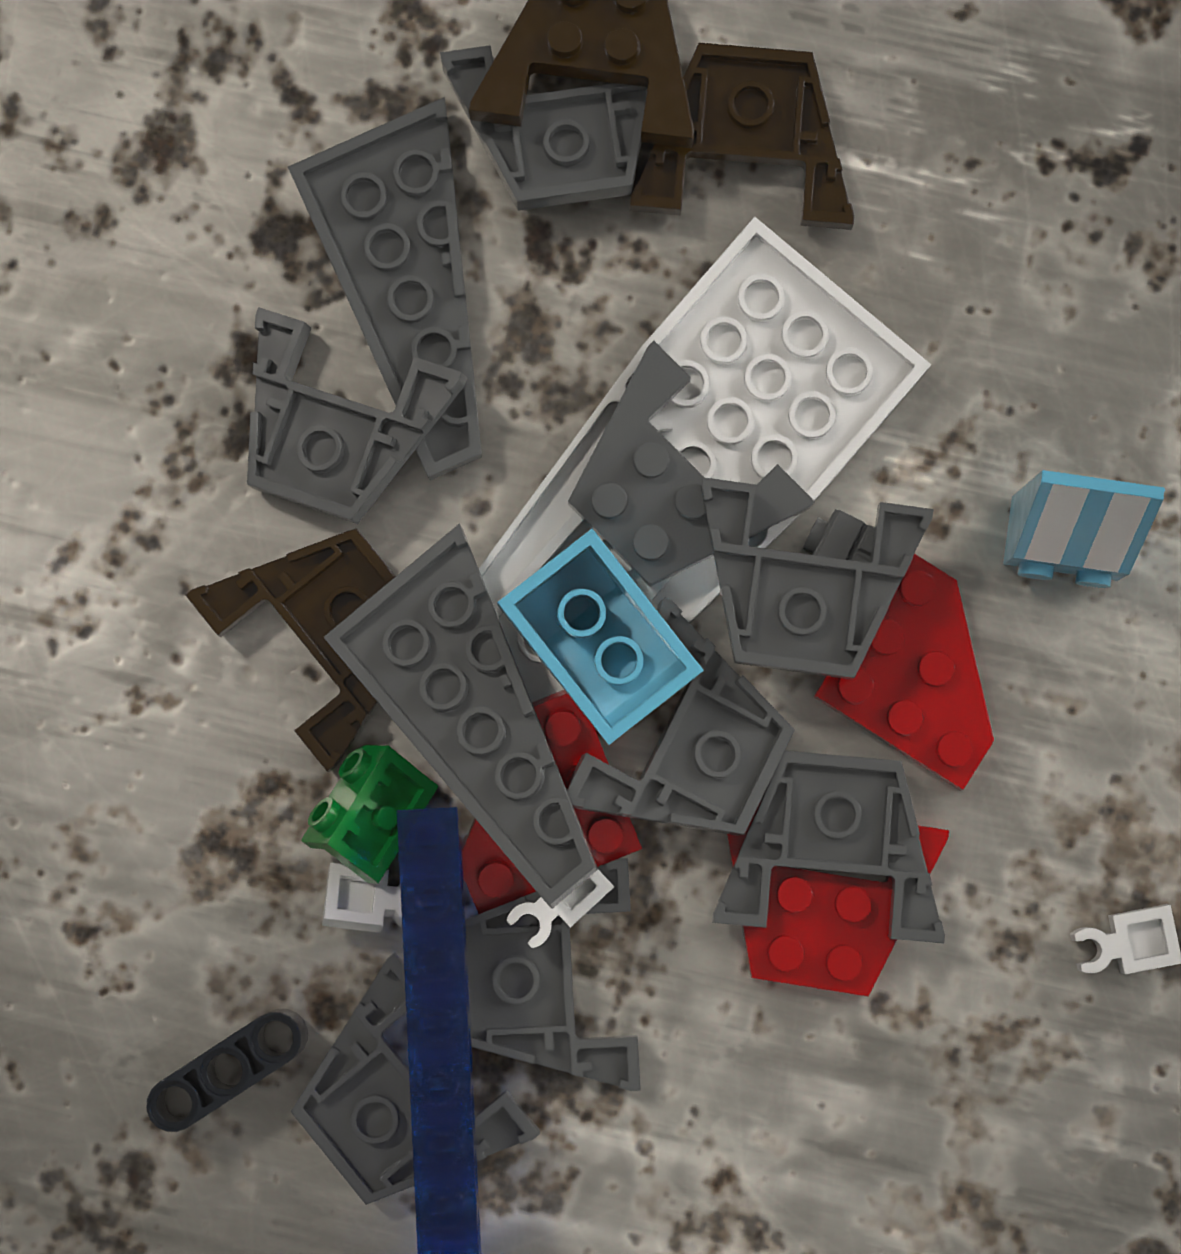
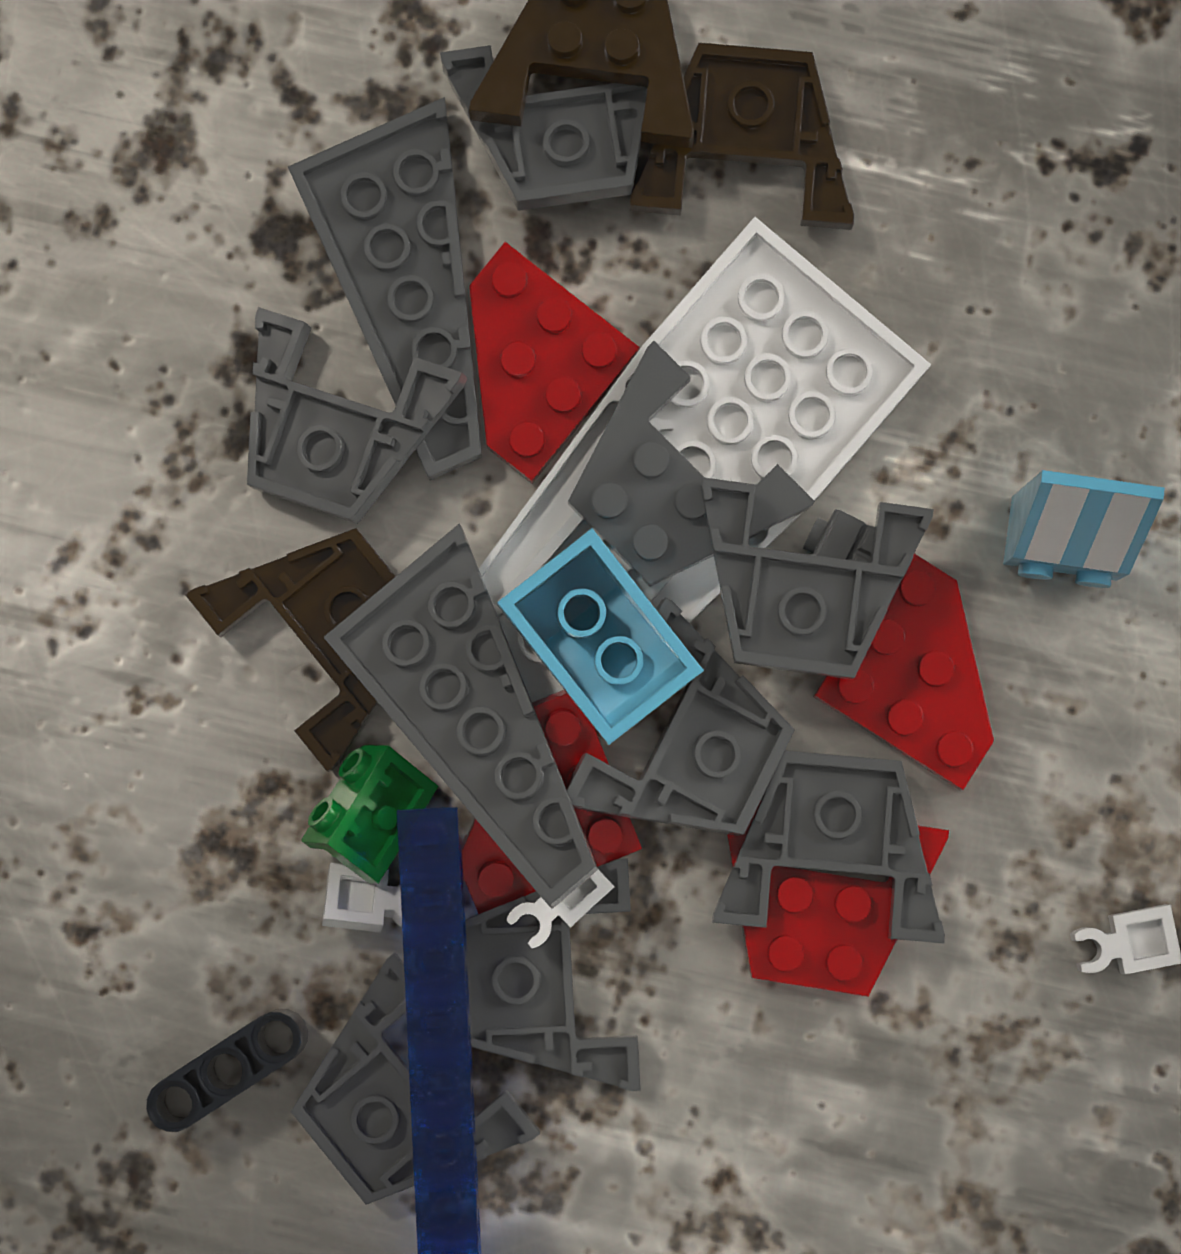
(538, 360): none -> red plate

